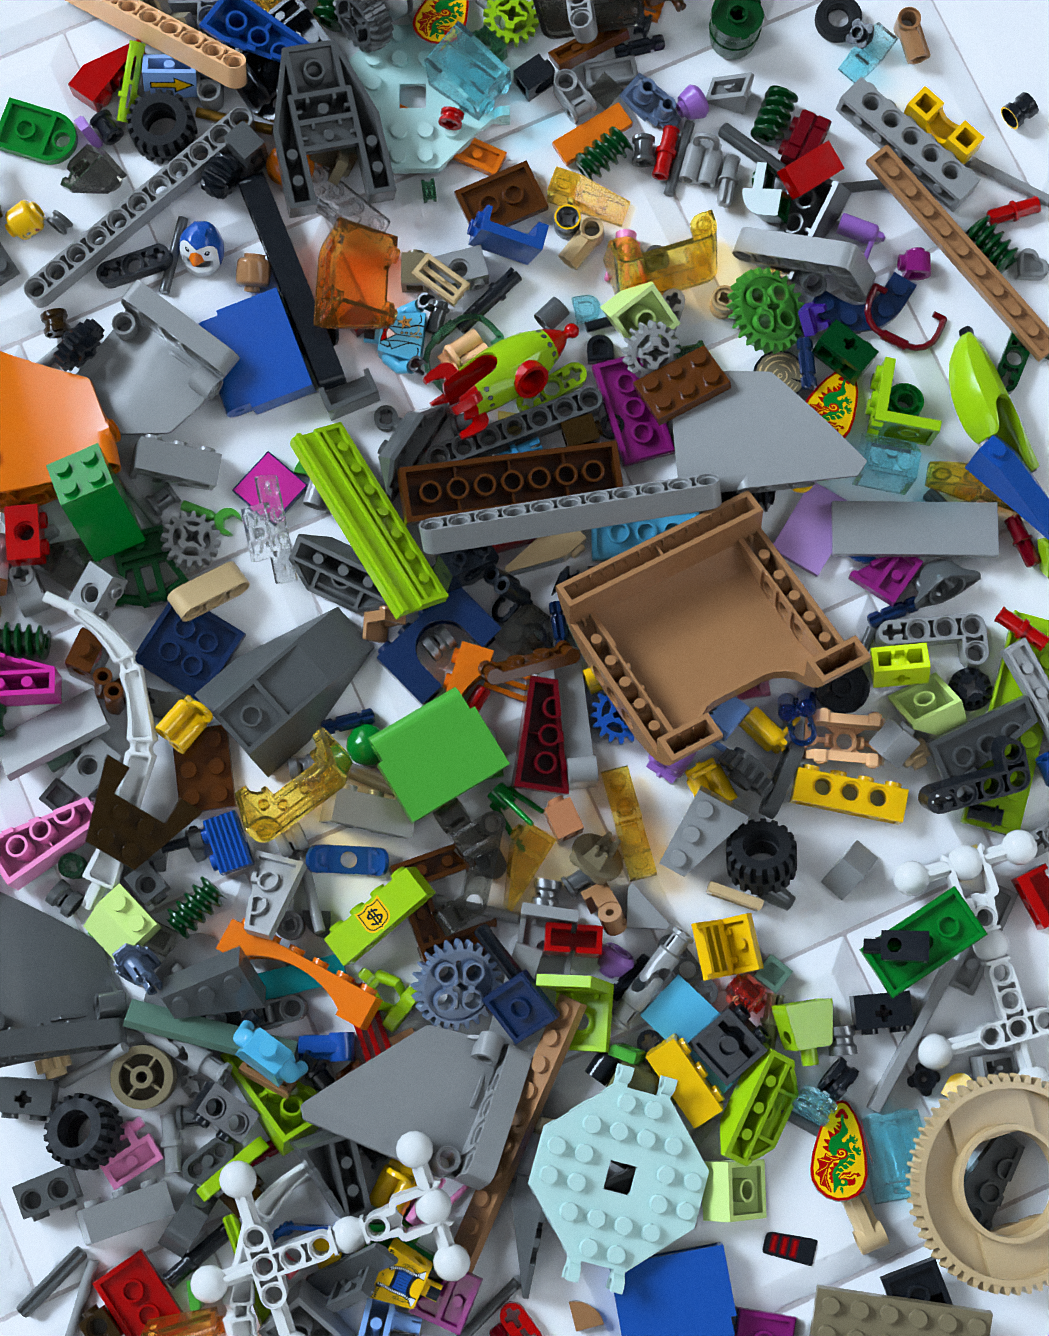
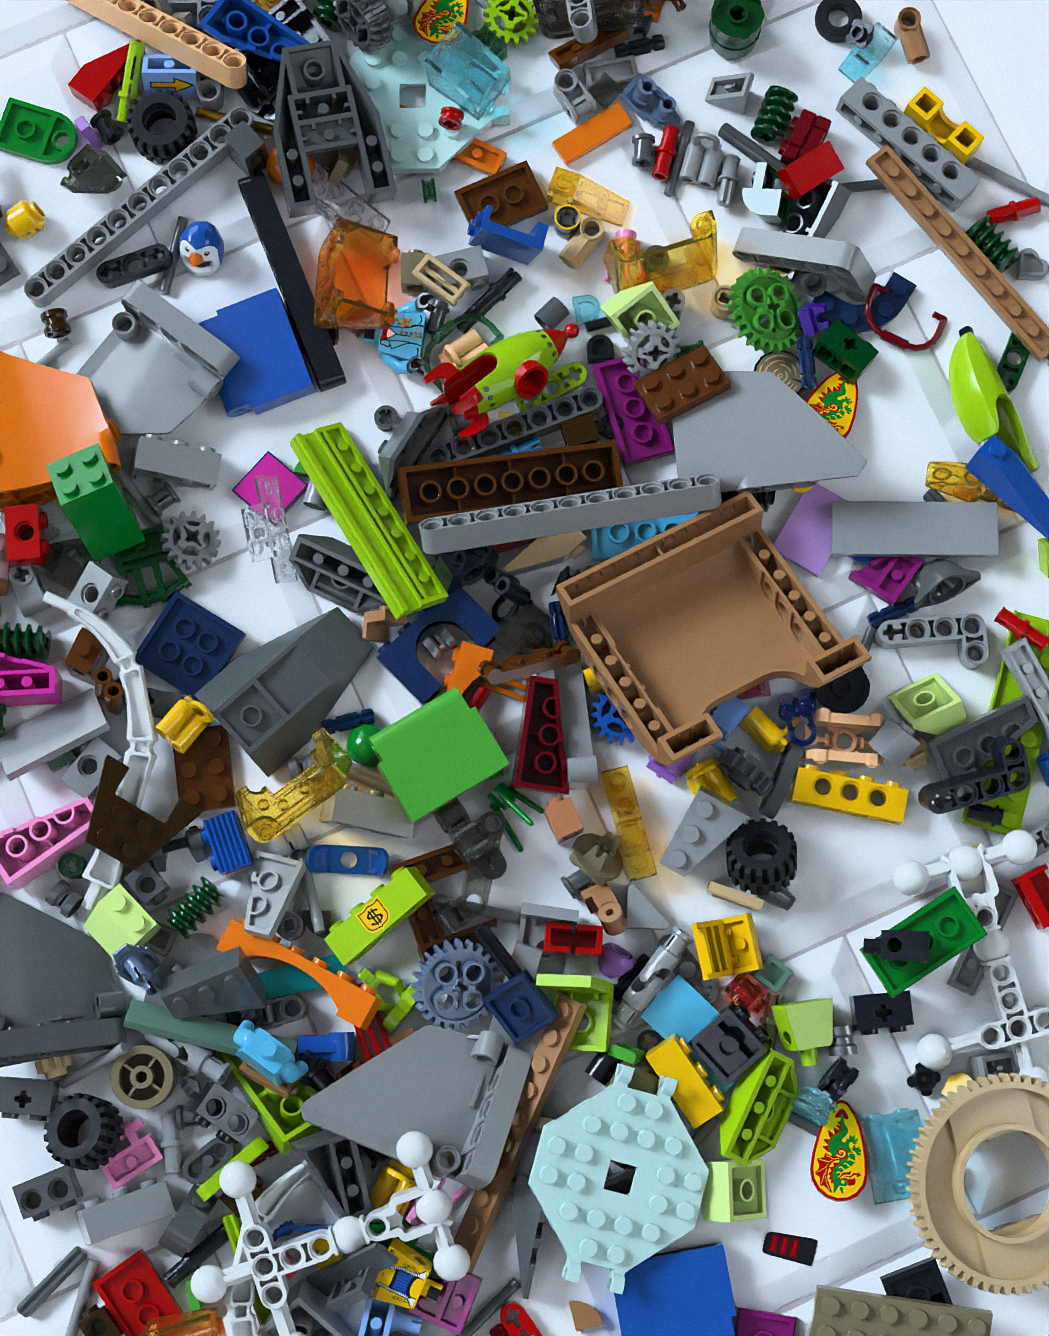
(58, 795): dark grey tile -> none
(59, 222): dark grey bush -> none
(78, 344): black gear -> none
(208, 591): tan beam -> none
(218, 518): bright green piece -> none
(220, 175): black gear -> none
(253, 272): medium nougat head -> none
(350, 396): dark grey panel -> none
(525, 856): clear yellow slope -> none
(534, 77): black brick -> none
(546, 892): flat silver wheel -> none
(602, 153): dark green piece -> none
(692, 103): medium lavender cone -> none
(849, 870): light grey slope -> none
(861, 231): medium lavender piece -> none
(867, 1229): tan piece -> none
(890, 464): clear light blue slope -> none
(895, 424): lime bracket -> none
(900, 665): neon yellow brick -> none
(909, 395): green wheel -> none
(912, 1036): light grey tile -> none
(915, 264): magenta plate -> none
(982, 684): black gear -> none
(989, 1177): dark grey wing -> none
(1019, 110): black wheel -> none
(1022, 541): dark red axle -> none

